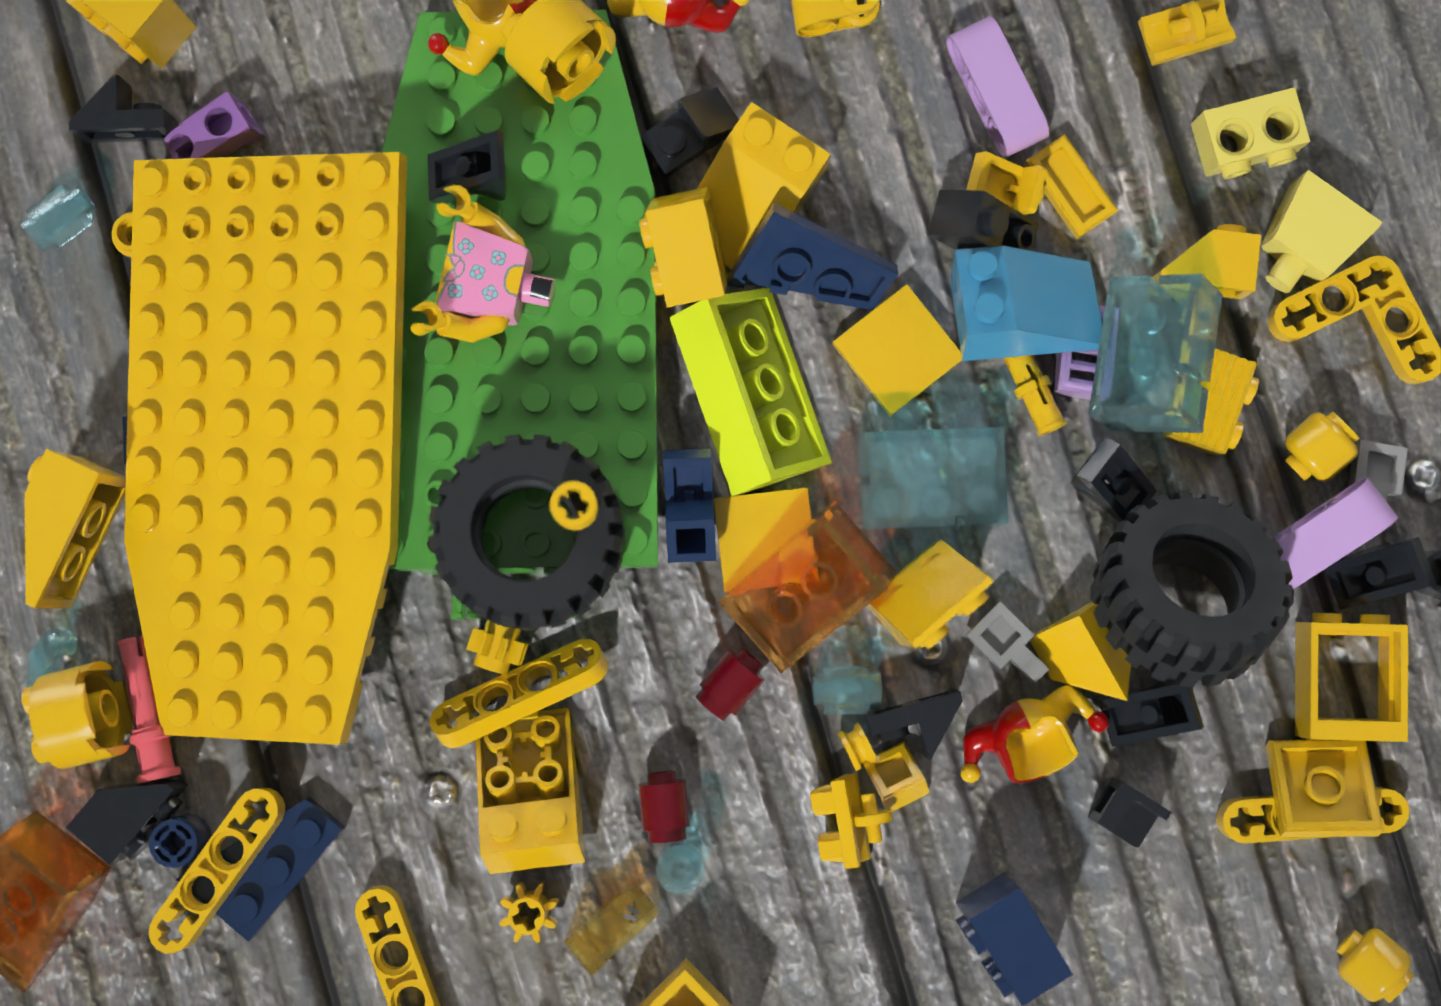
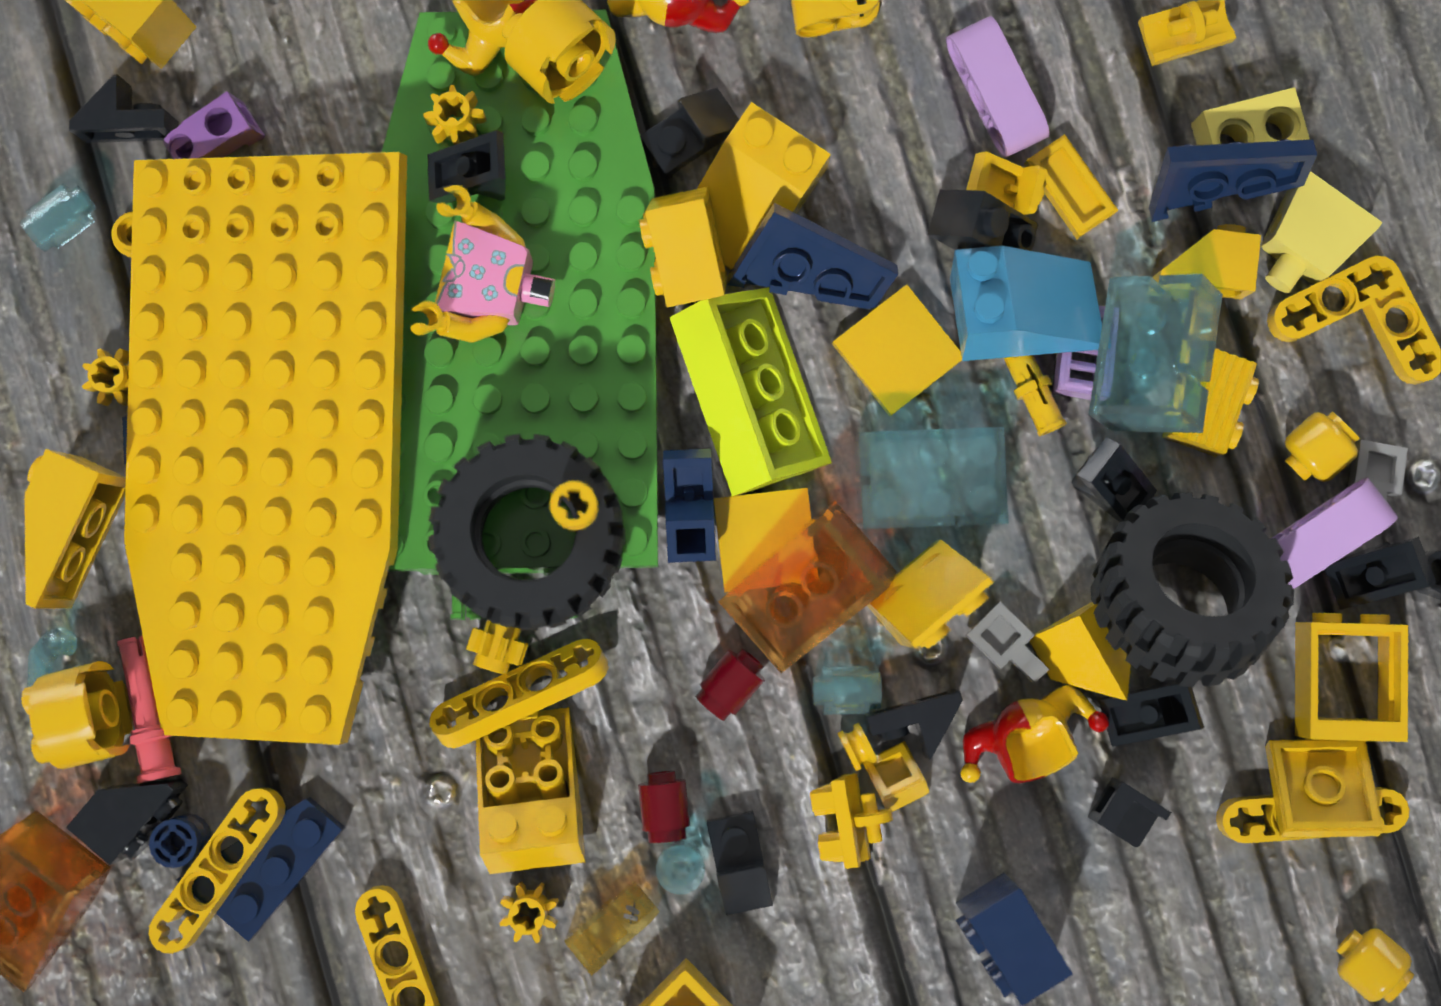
(101, 372): none -> yellow gear
(458, 105): none -> yellow gear
(739, 863): none -> black slope
(1209, 172): none -> dark blue wing

